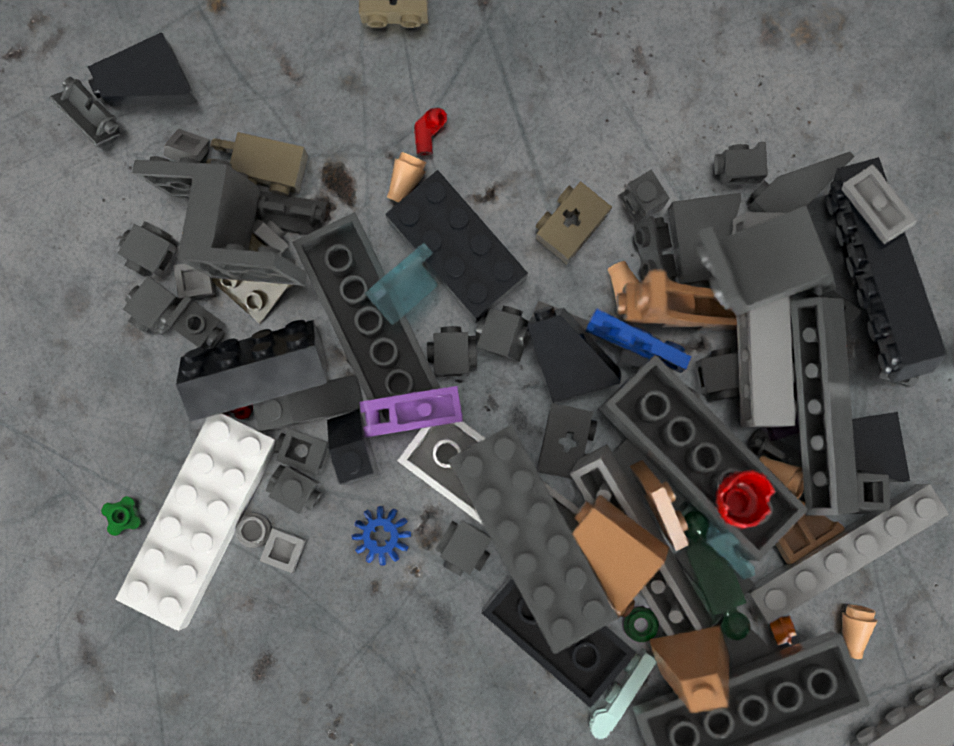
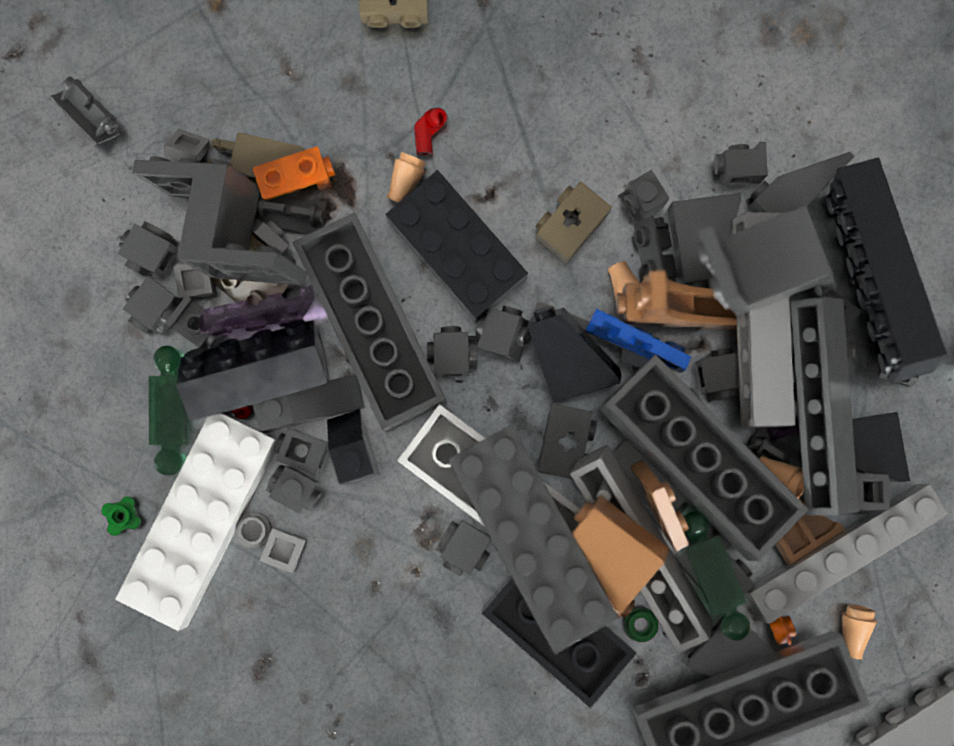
(142, 76): black slope -> none
(166, 411): none -> clear green plate
(269, 311): none -> clear purple wing
(294, 173): none -> orange bracket
(374, 544): blue gear -> none
(403, 286): clear light blue panel -> none
(412, 411): medium lavender plate -> none
(621, 695): light aqua hinge -> none
(695, 667): medium nougat slope -> none
(724, 546): clear light blue piece -> none
(744, 498): red hair -> none
(878, 204): light grey plate -> none

